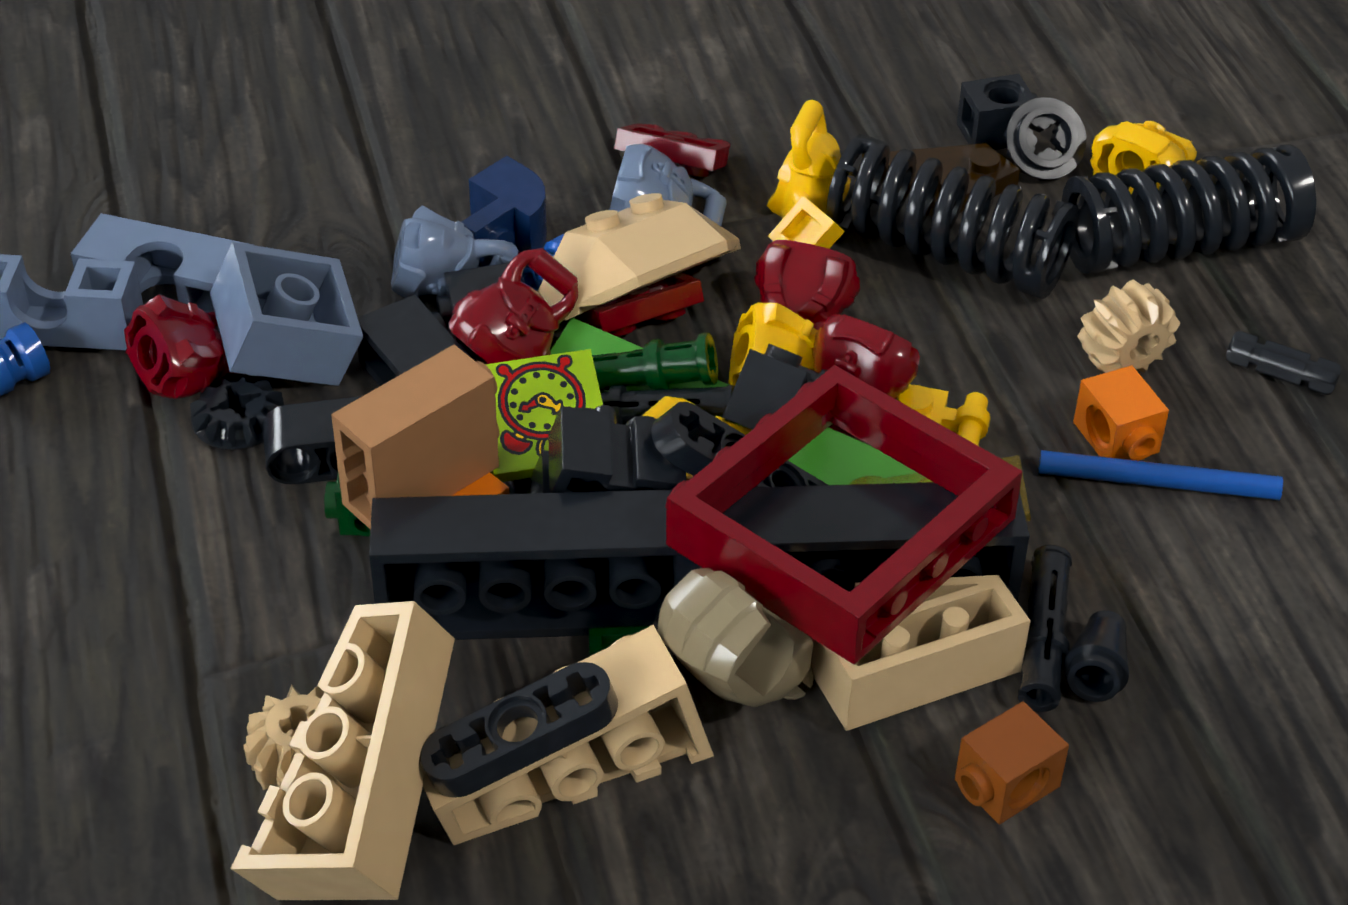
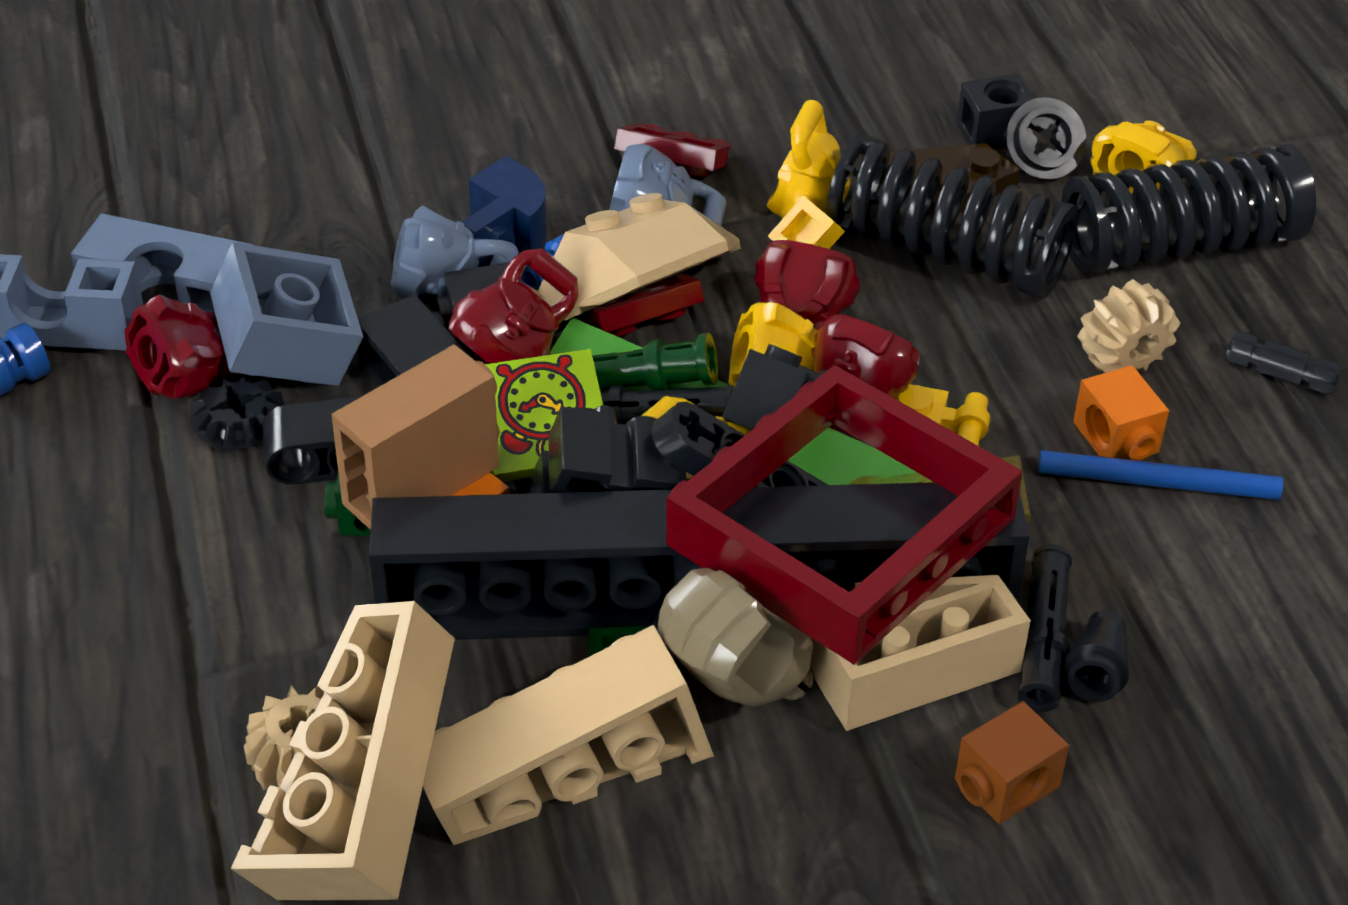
(509, 757): black beam -> none

